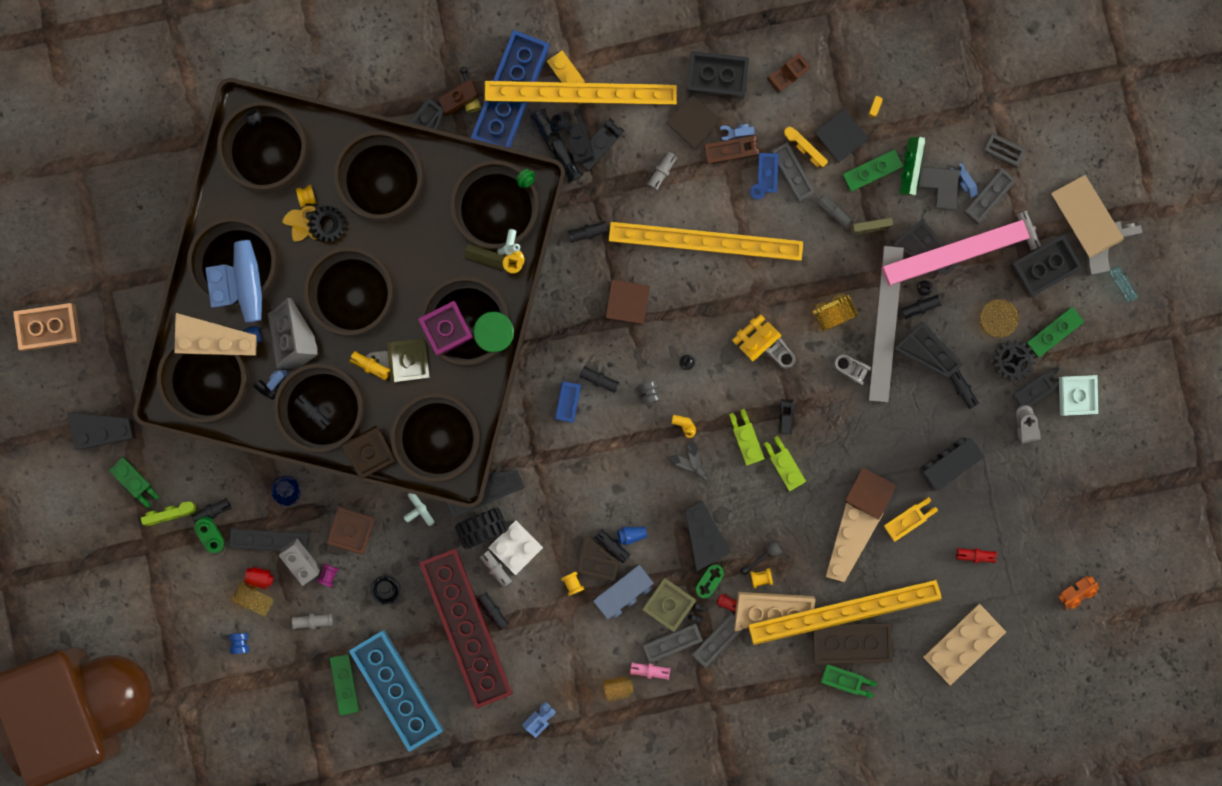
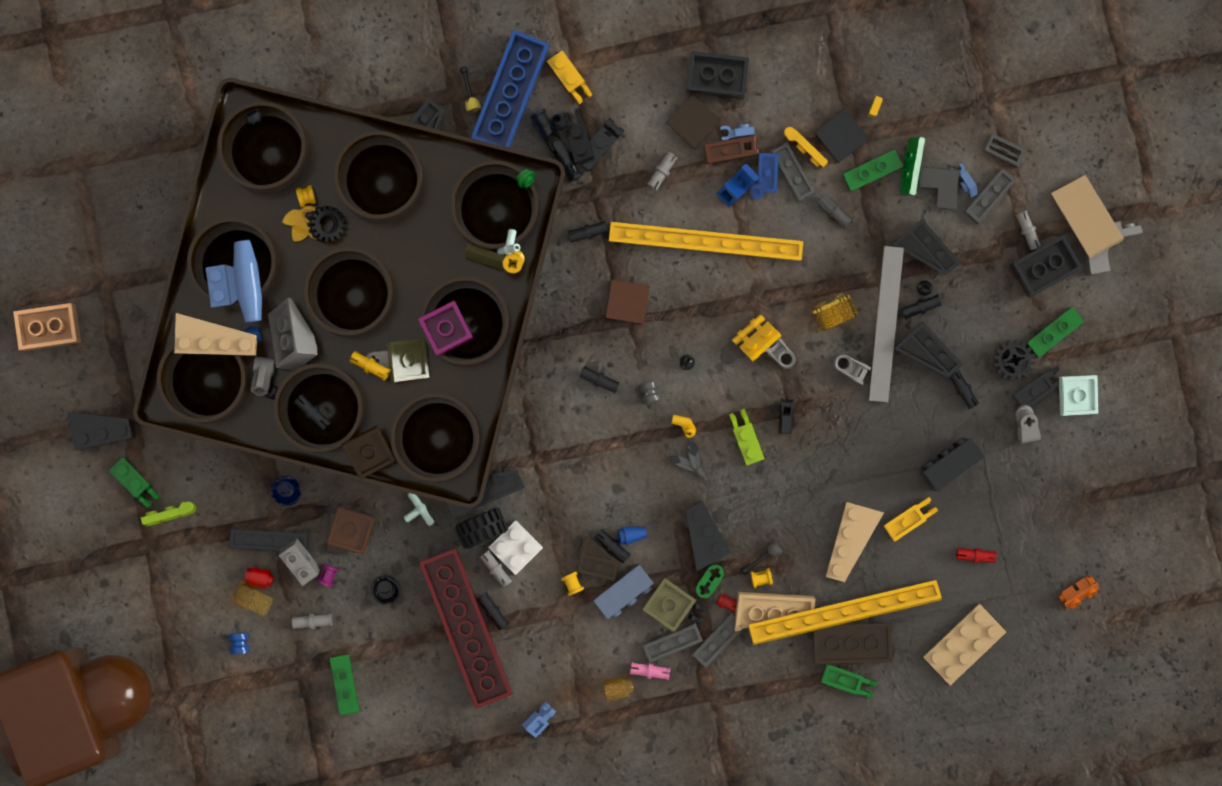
(210, 535): green plate -> none
(212, 510): black pin -> none
(263, 371): none -> light grey piece
(276, 379): medium blue plate -> none
(396, 690): dark azure brick -> none
(459, 97): reddish brown plate -> none
(493, 332): green tile -> none
(567, 401): blue plate -> none
(580, 92): yellow plate -> none
(737, 185): none -> blue brick
(785, 465): lime hinge -> none
(788, 73): reddish brown slope -> none
(870, 493): reddish brown tile -> none
(871, 226): olive tile -> none
(955, 252): bright pink tile -> none
(999, 318): clear yellow tile -> none
(1124, 284): clear light blue axle -> none

